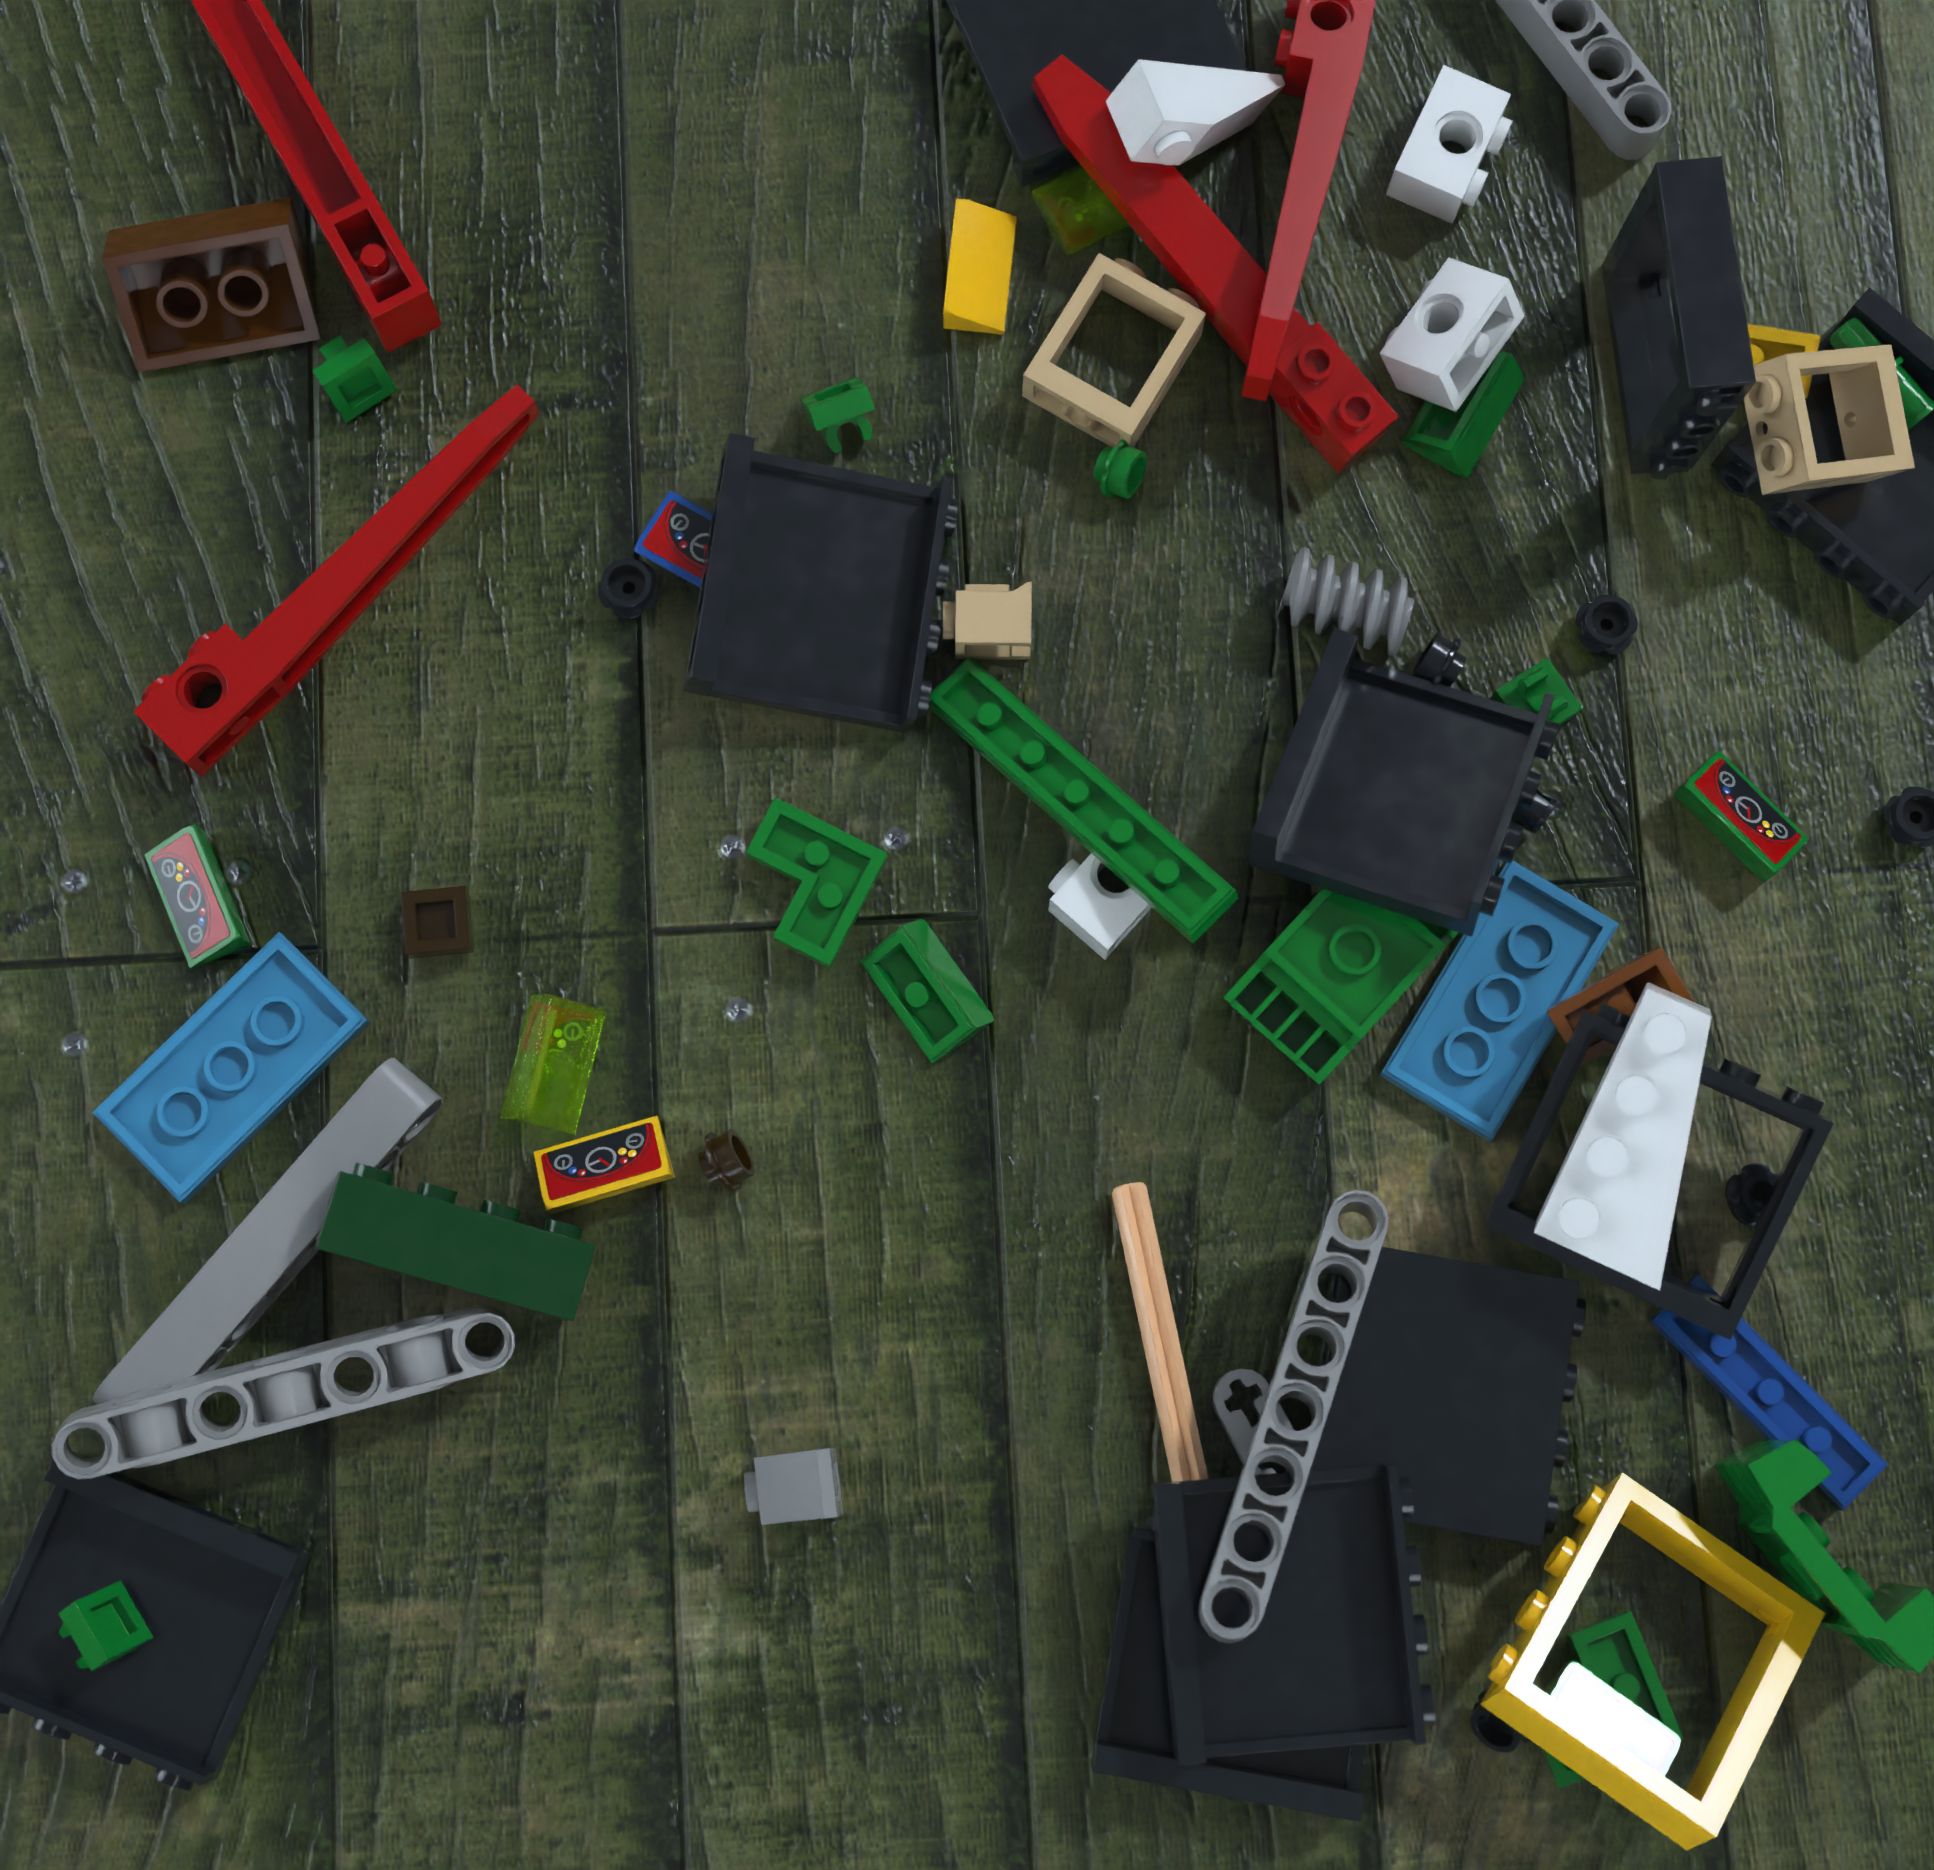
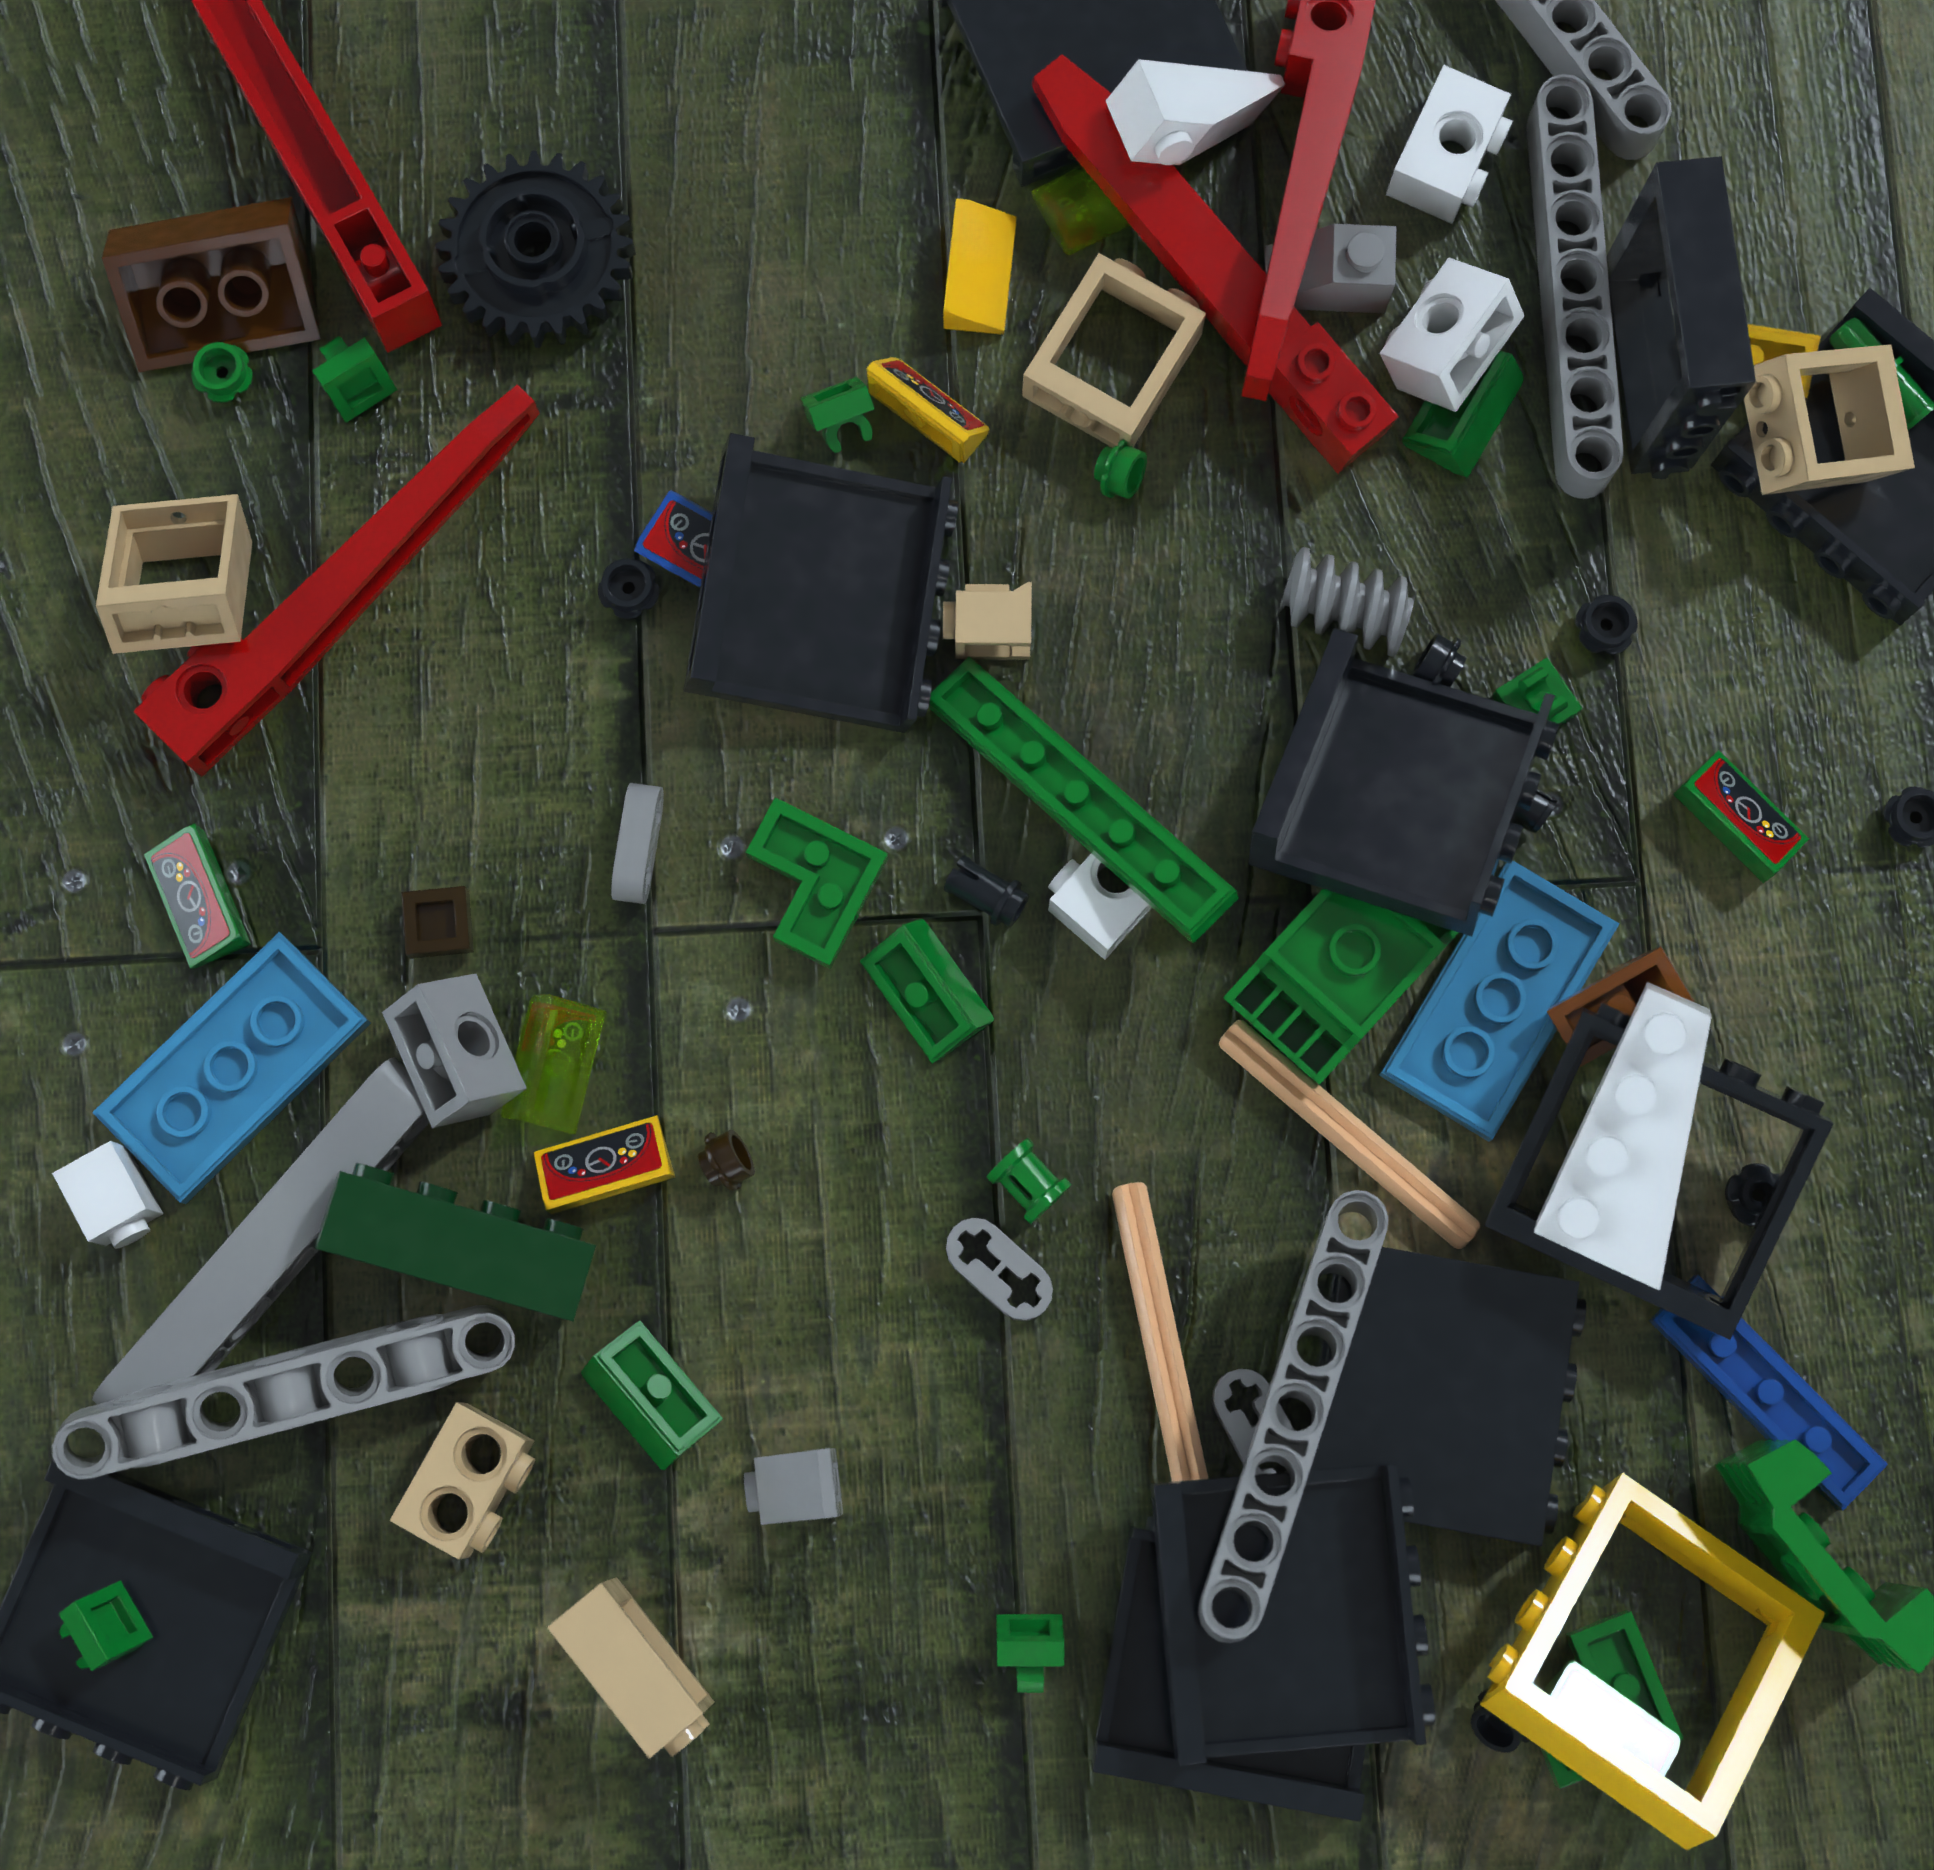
(109, 1195): none -> white brick
(176, 611): none -> tan window
(217, 357): none -> green plate
(450, 1470): none -> tan brick
(454, 1050): none -> light grey brick
(526, 208): none -> black gear
(633, 1668): none -> tan window
(637, 843): none -> light grey beam
(650, 1395): none -> green slope
(925, 407): none -> yellow slope
(987, 892): none -> black pin
(1010, 1257): none -> light grey beam
(1028, 1180): none -> green bush
(1029, 1645): none -> green tile
(1348, 269): none -> light grey slope
(1349, 1134): none -> light nougat axle
(1577, 258): none -> light grey beam

